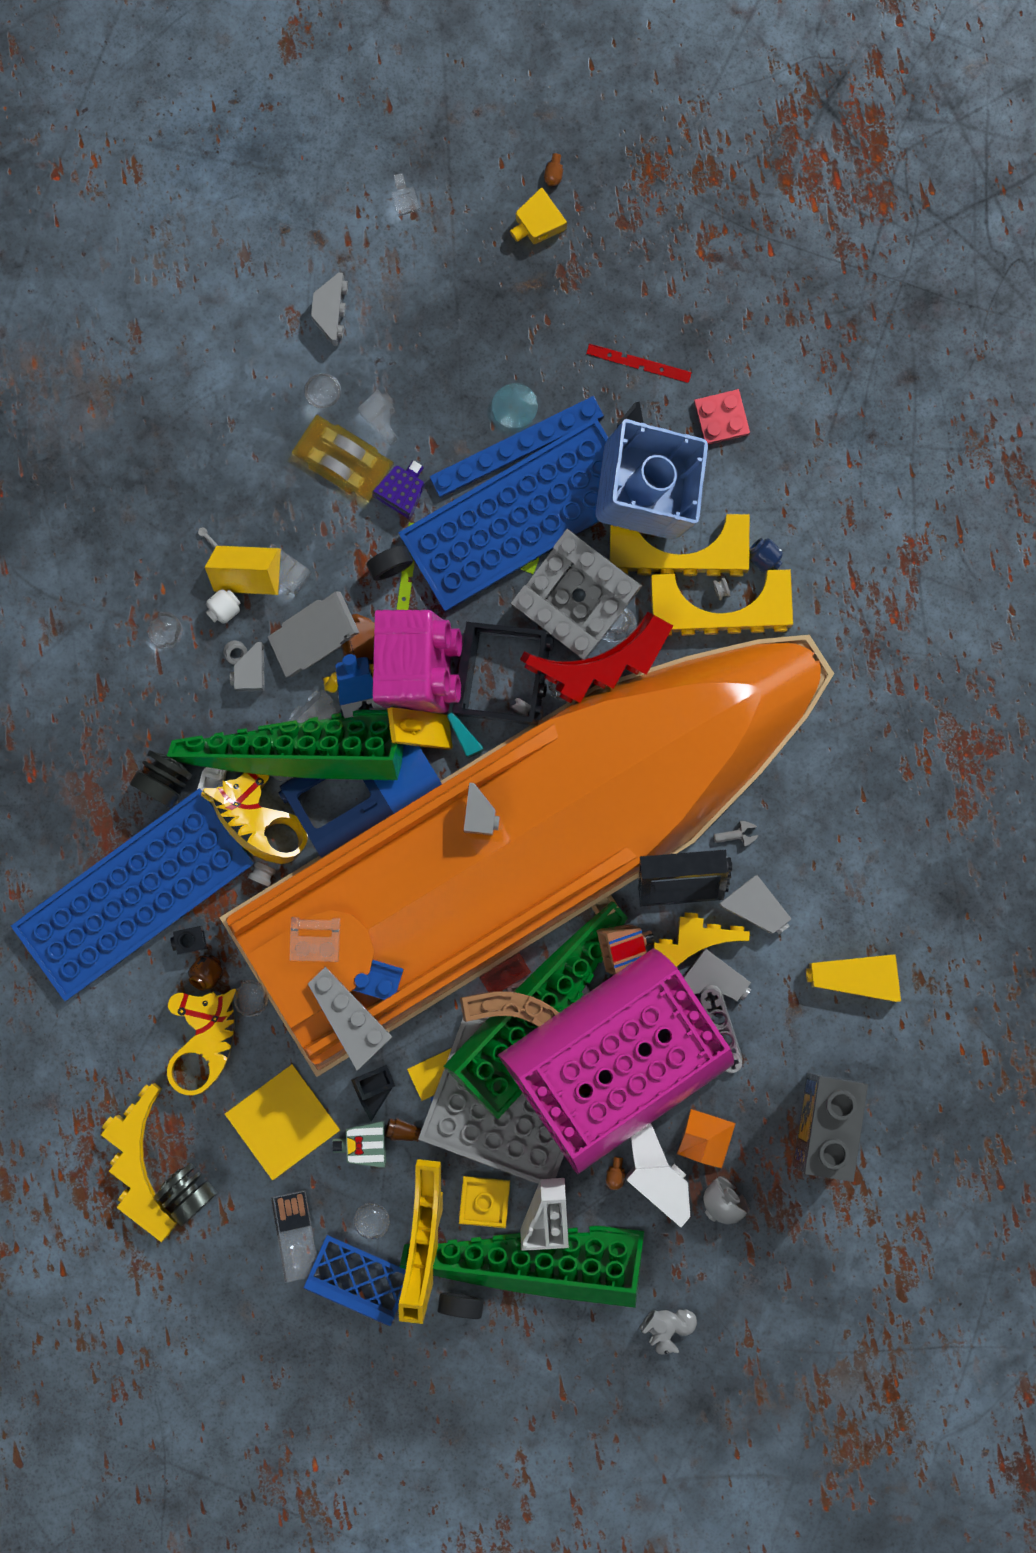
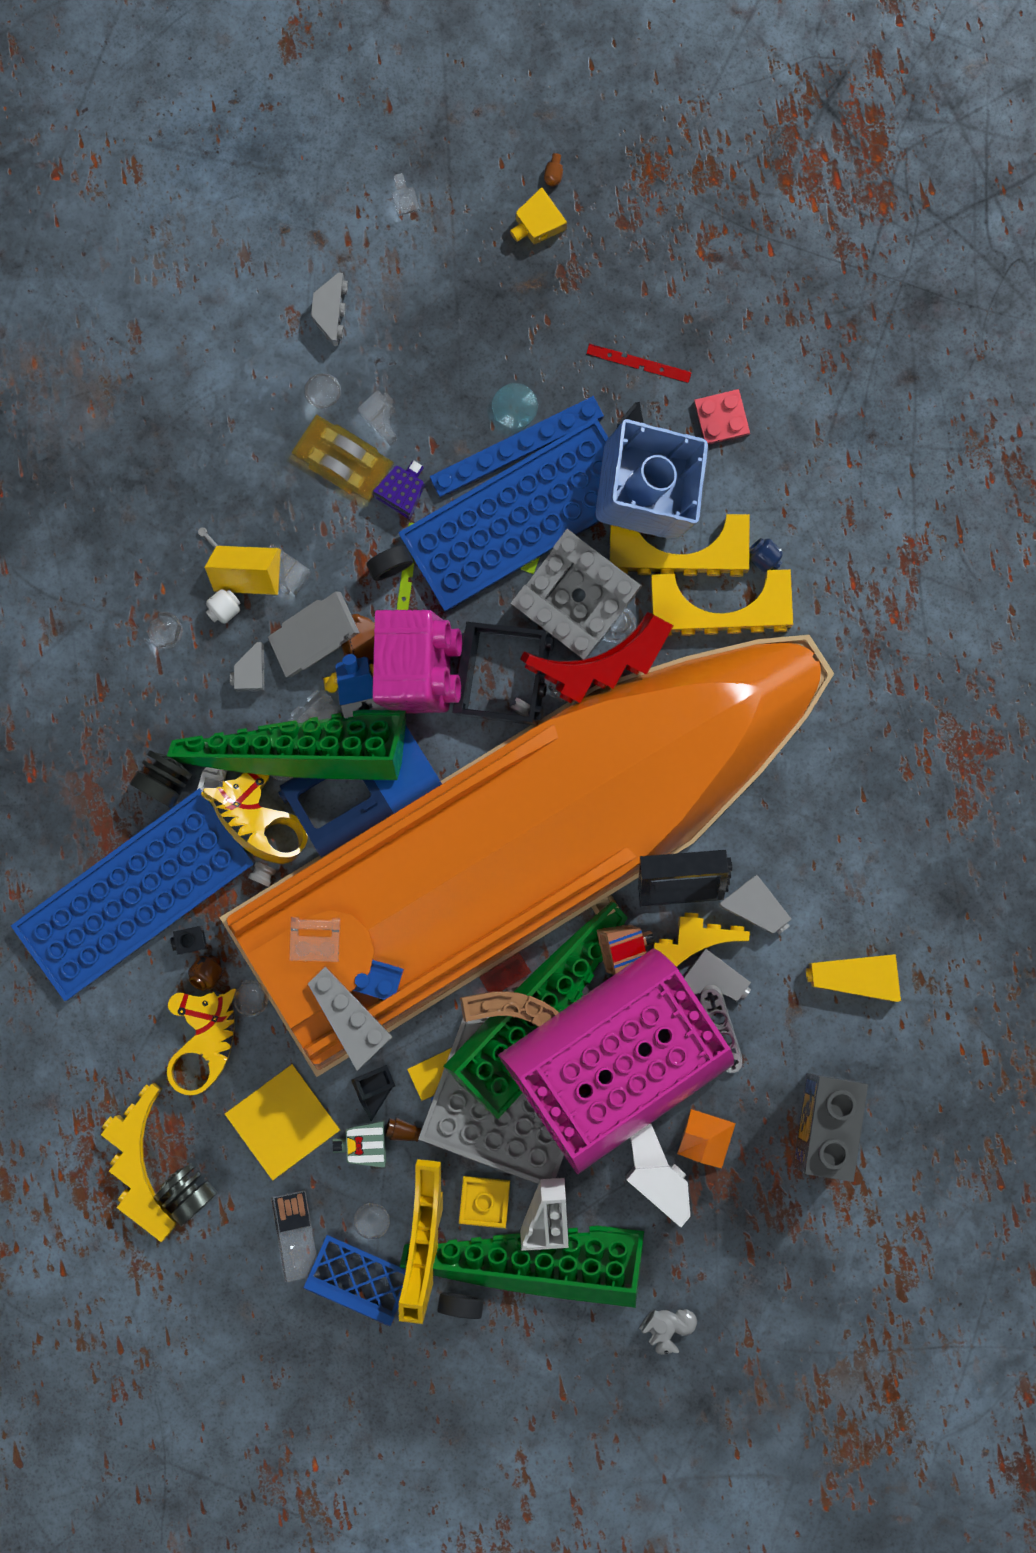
(229, 647): light grey piece -> none
(419, 728): yellow piece -> none
(467, 740): teal slope -> none
(480, 814): light grey slope -> none
(616, 1174): dark orange cylinder -> none
(721, 588): light grey bush -> none
(724, 1203): light grey cylinder -> none
(737, 834): light grey bar -> none

